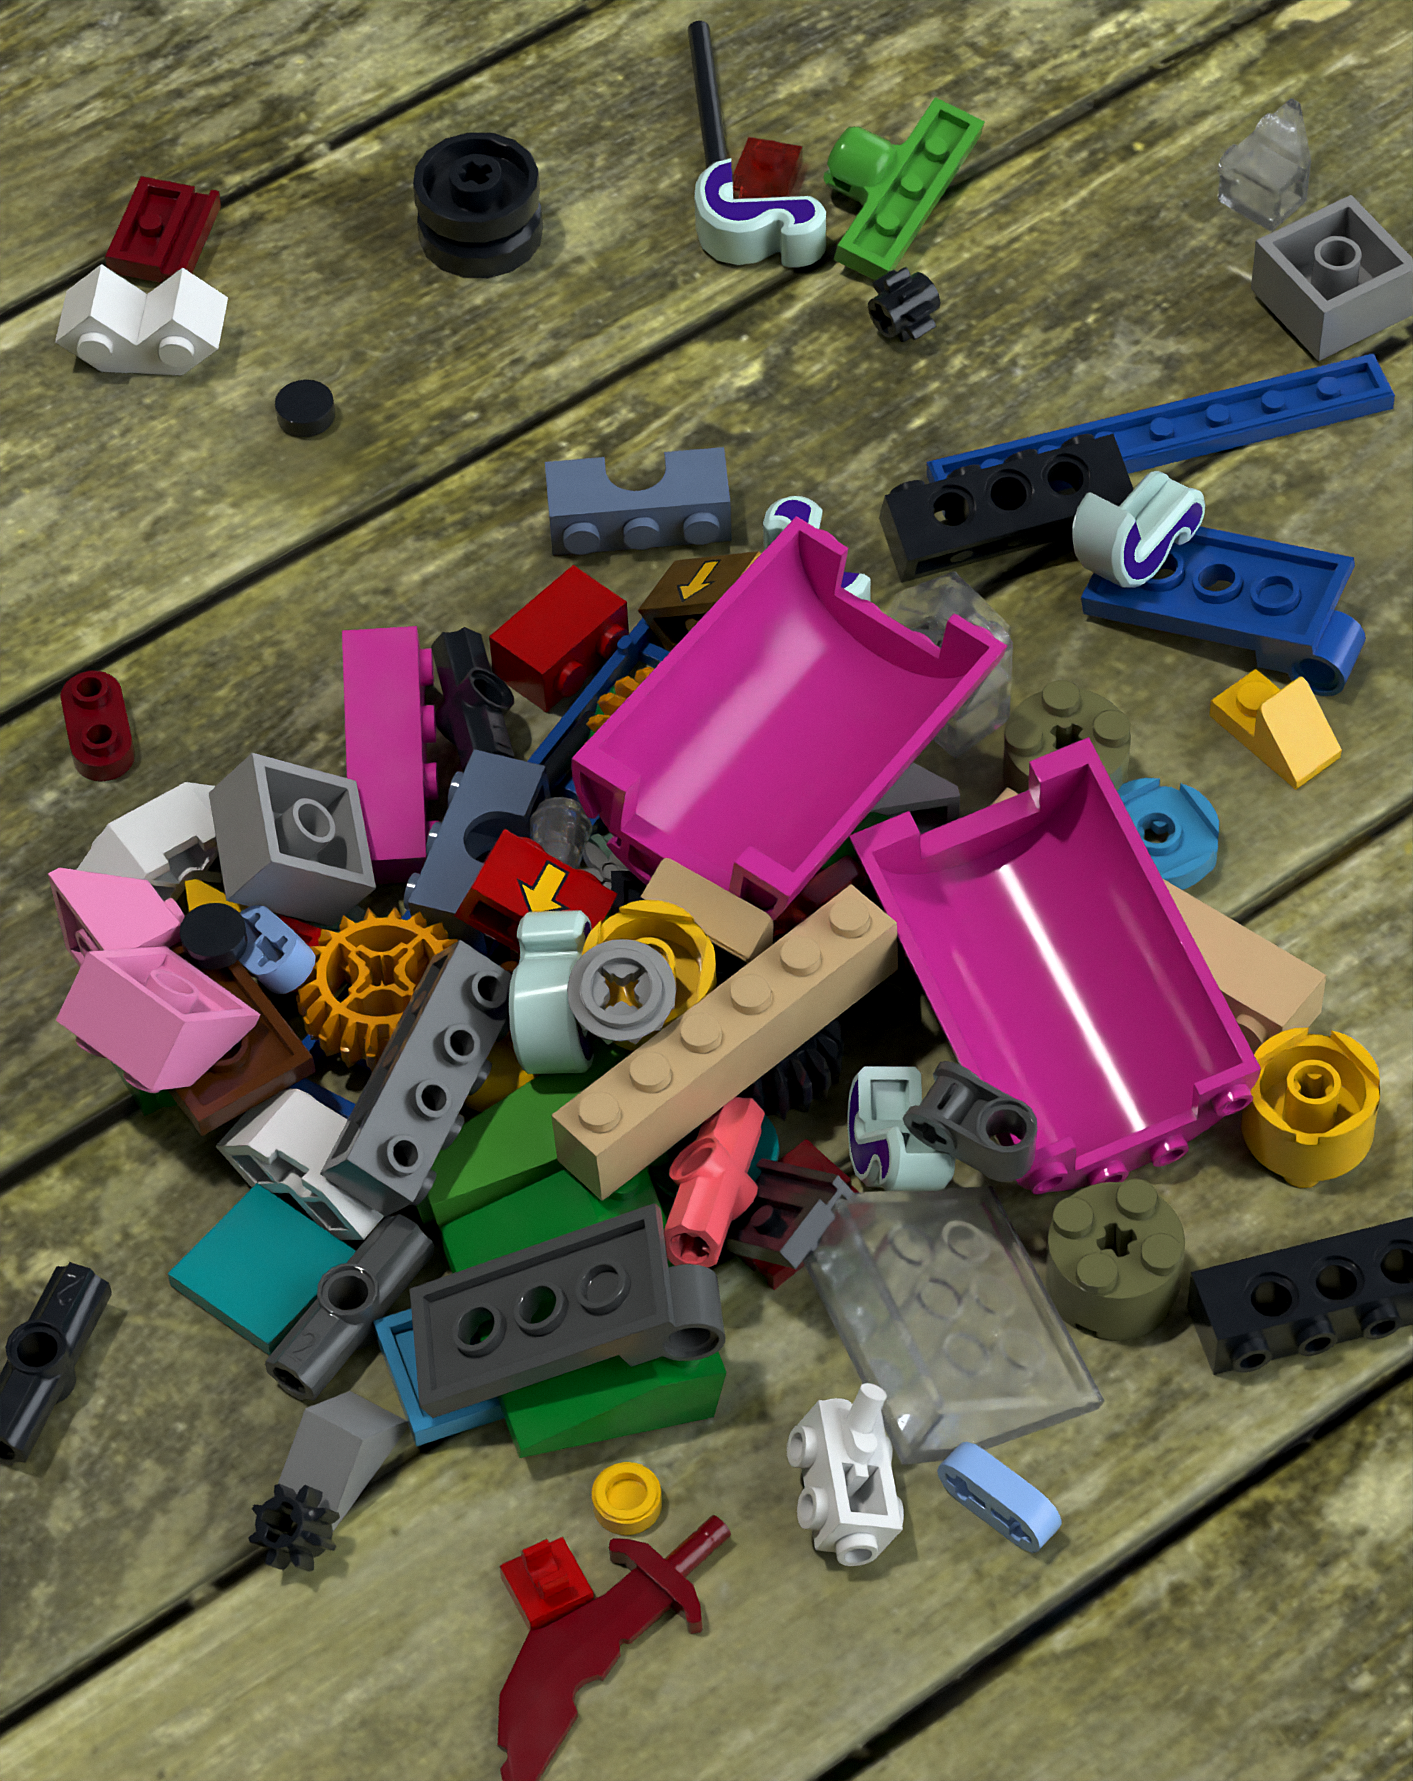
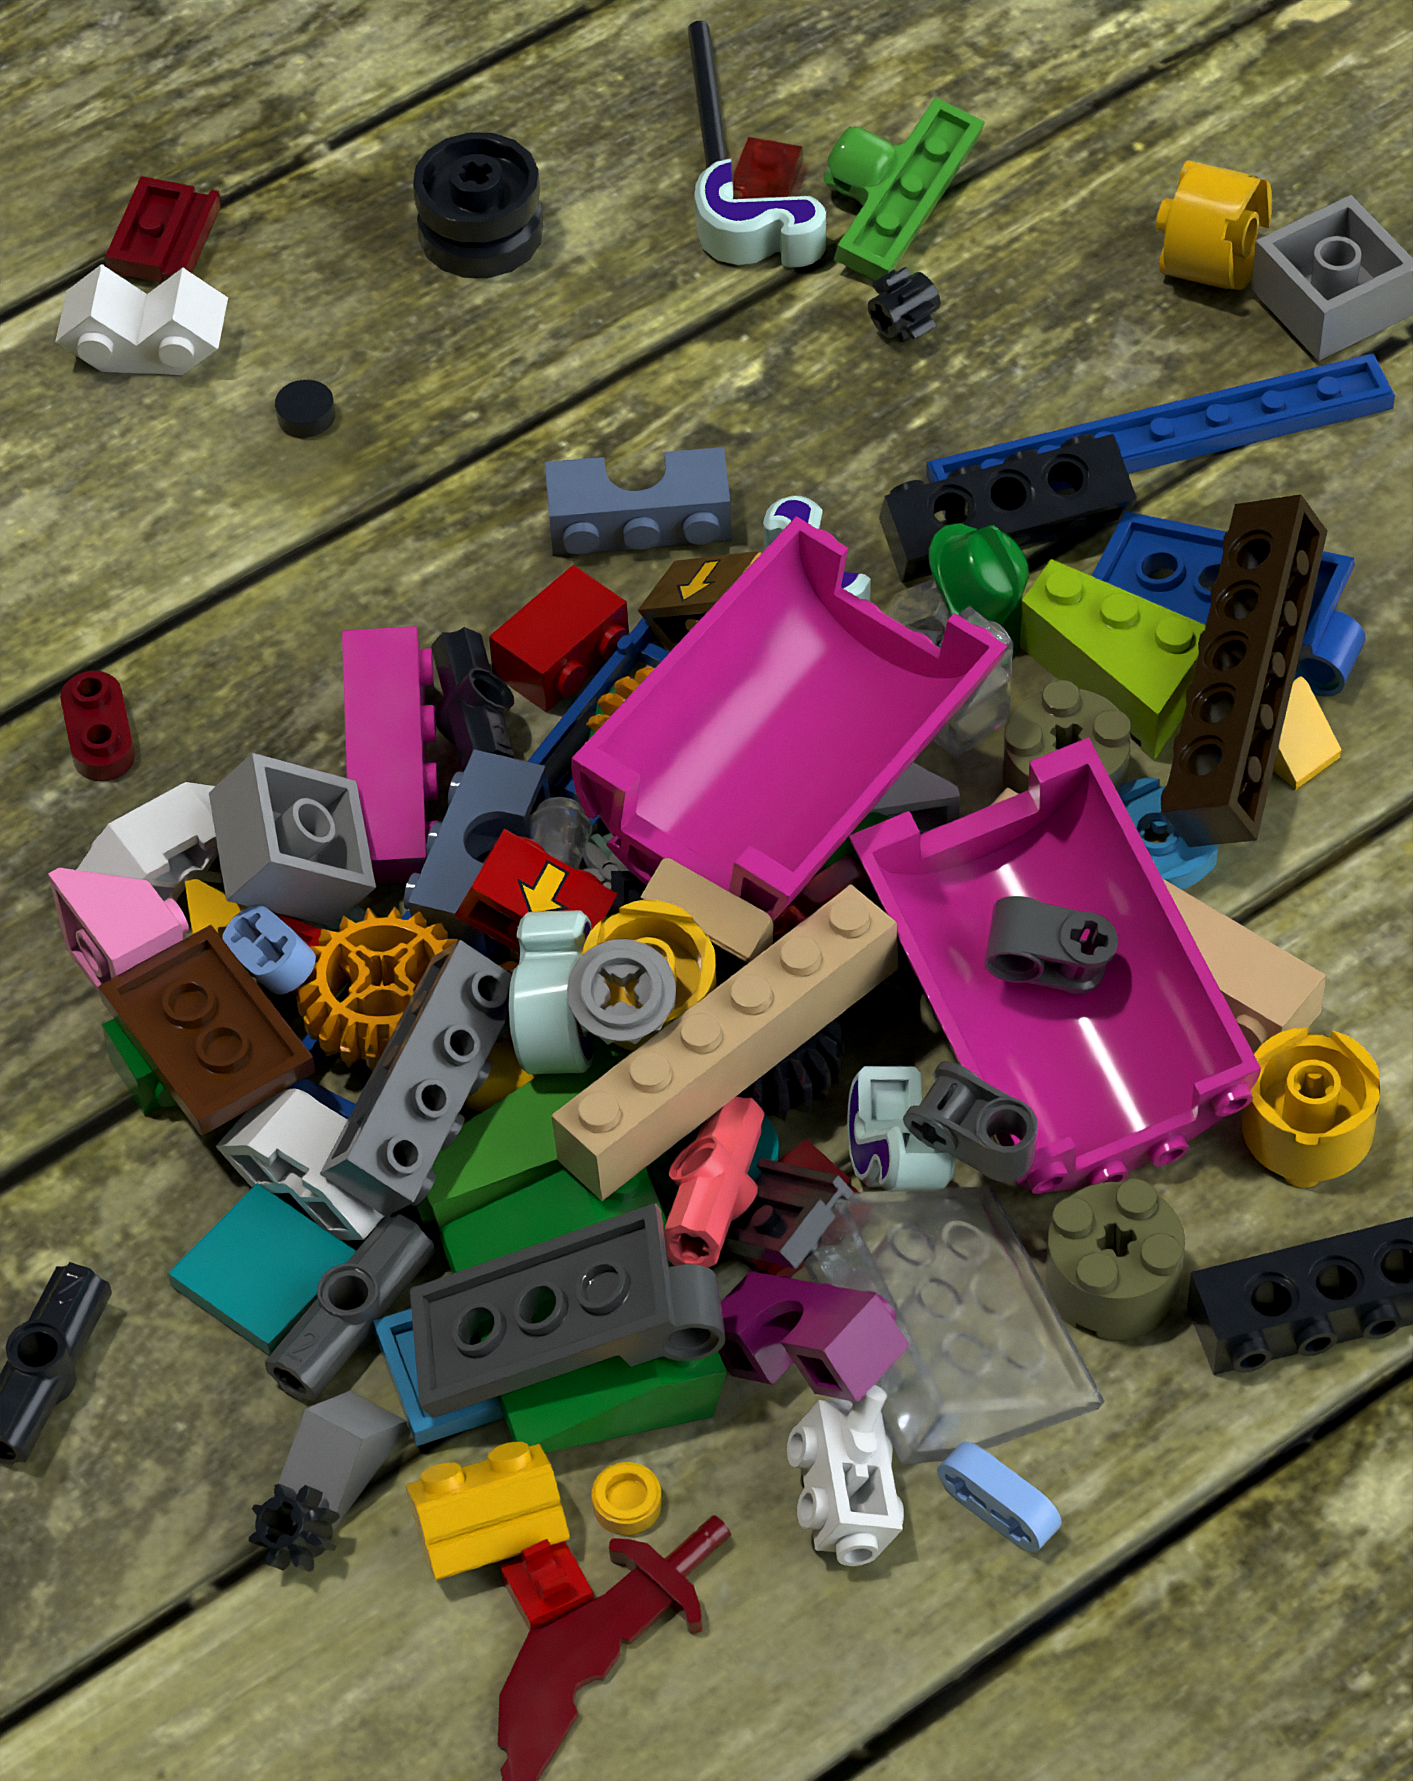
(153, 1016): bright pink slope -> none
(213, 936): black tile -> none
(486, 1509): none -> yellow brick
(831, 1334): none -> magenta arch
(981, 572): none -> green piece
(1044, 945): none -> dark grey piece
(1113, 647): none -> lime wedge
(1134, 539): light aqua animal -> none
(1213, 225): none -> yellow brick
(1244, 672): none -> dark brown brick
(1269, 169): clear slope -> none

